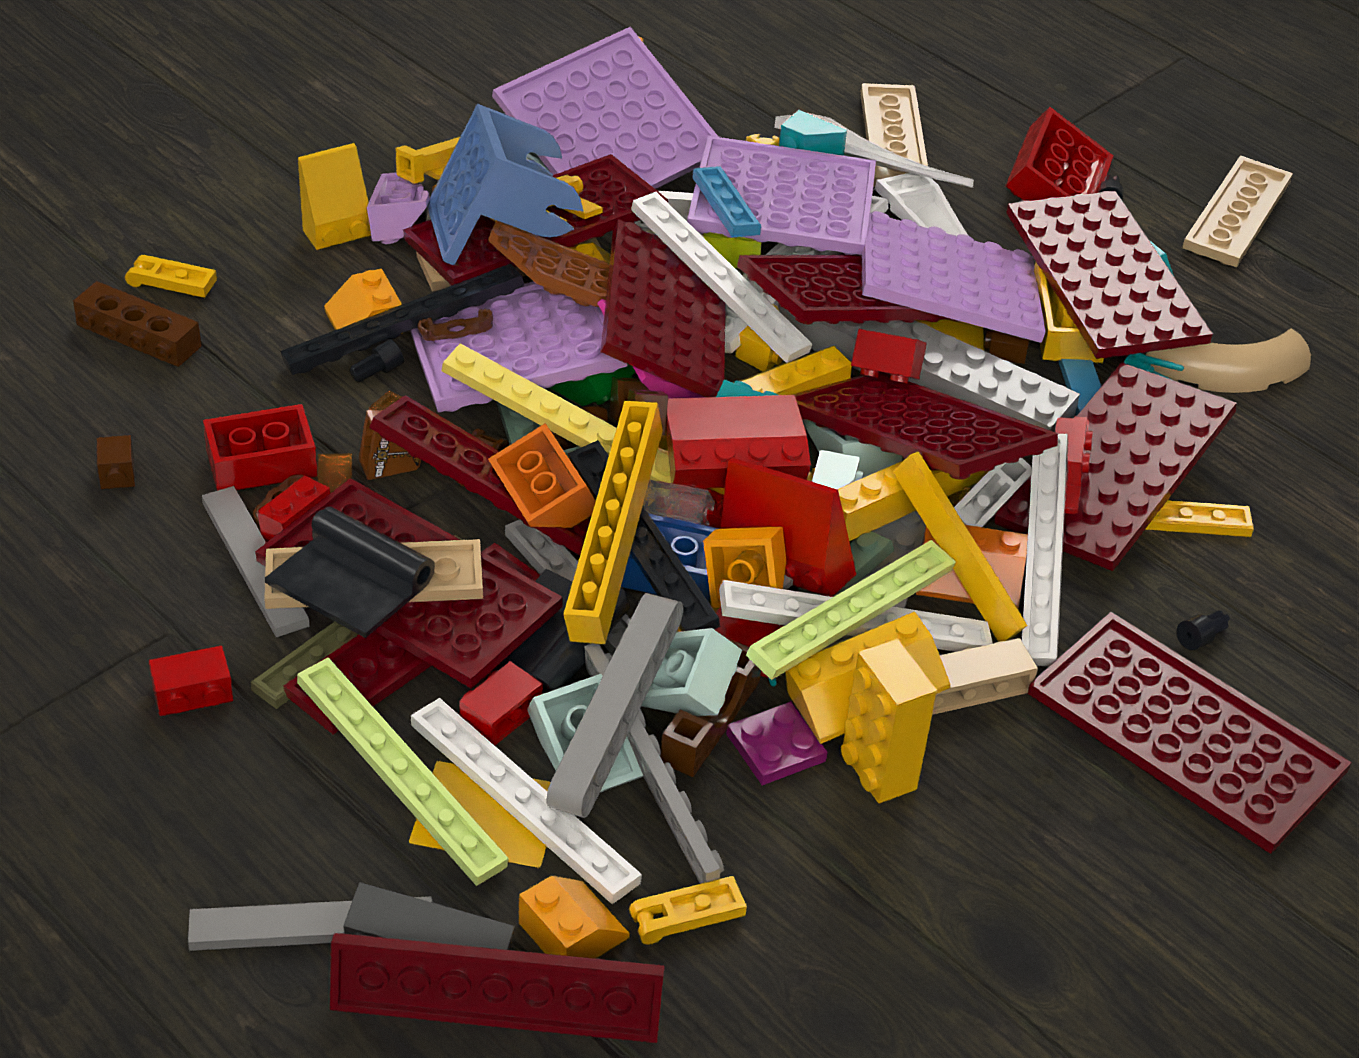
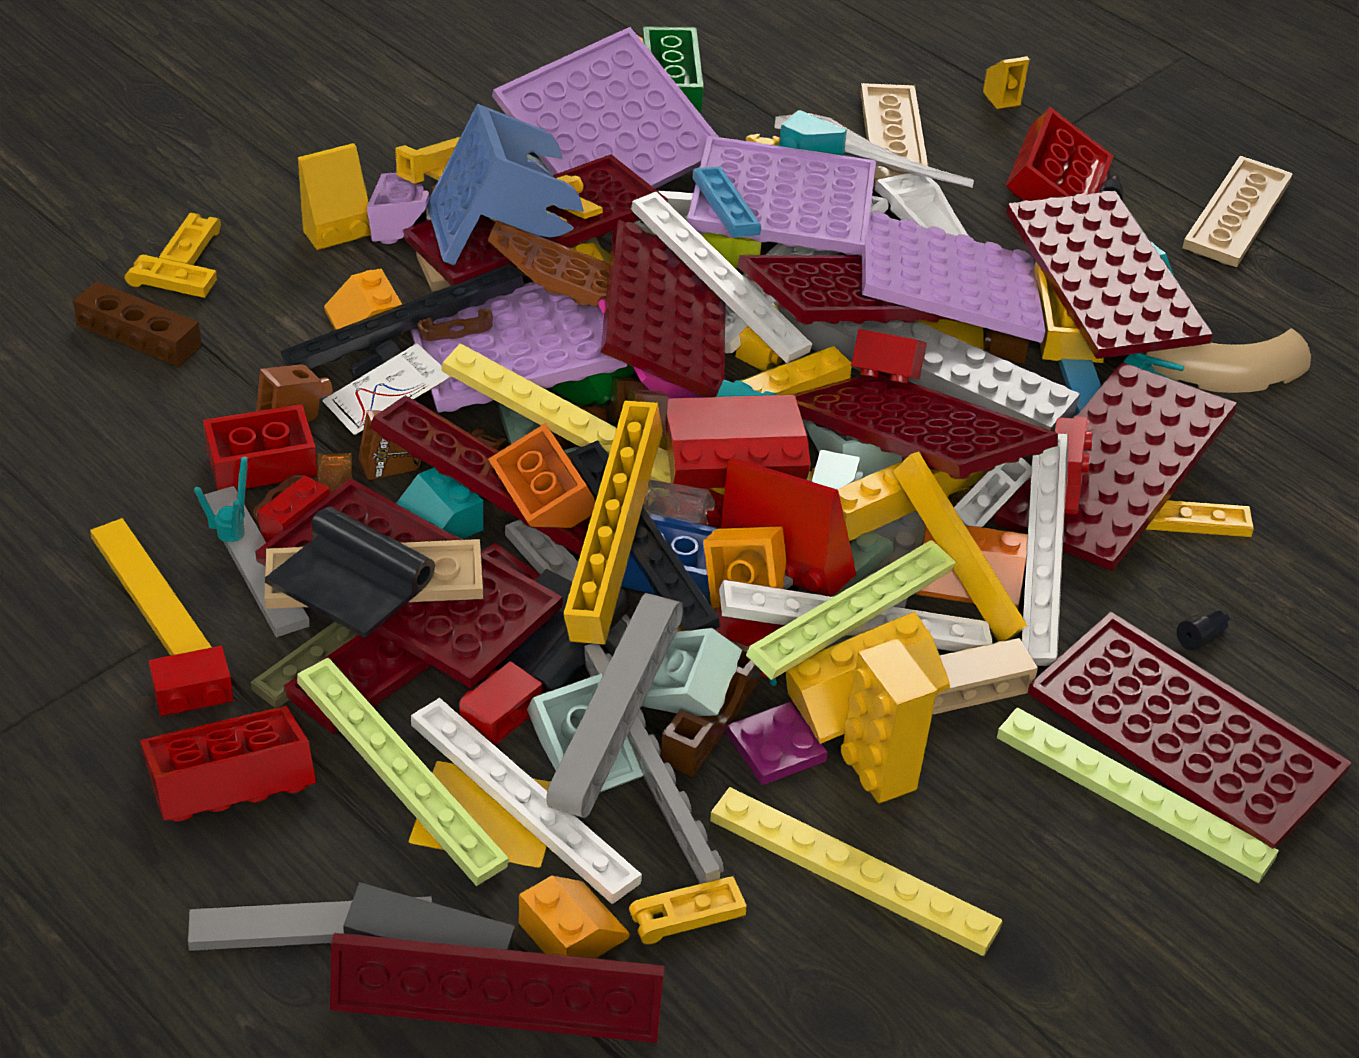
(115, 462): reddish brown brick -> none
(148, 588): none -> yellow tile
(191, 239): none -> yellow plate
(228, 763): none -> red slope
(229, 519): none -> teal plant
(290, 387): none -> dark orange torso
(405, 374): none -> white sticker
(444, 503): none -> teal slope
(679, 55): none -> green brick
(857, 871): none -> light yellow plate
(1006, 82): none -> yellow slope
(1138, 795): none -> yellowish green plate

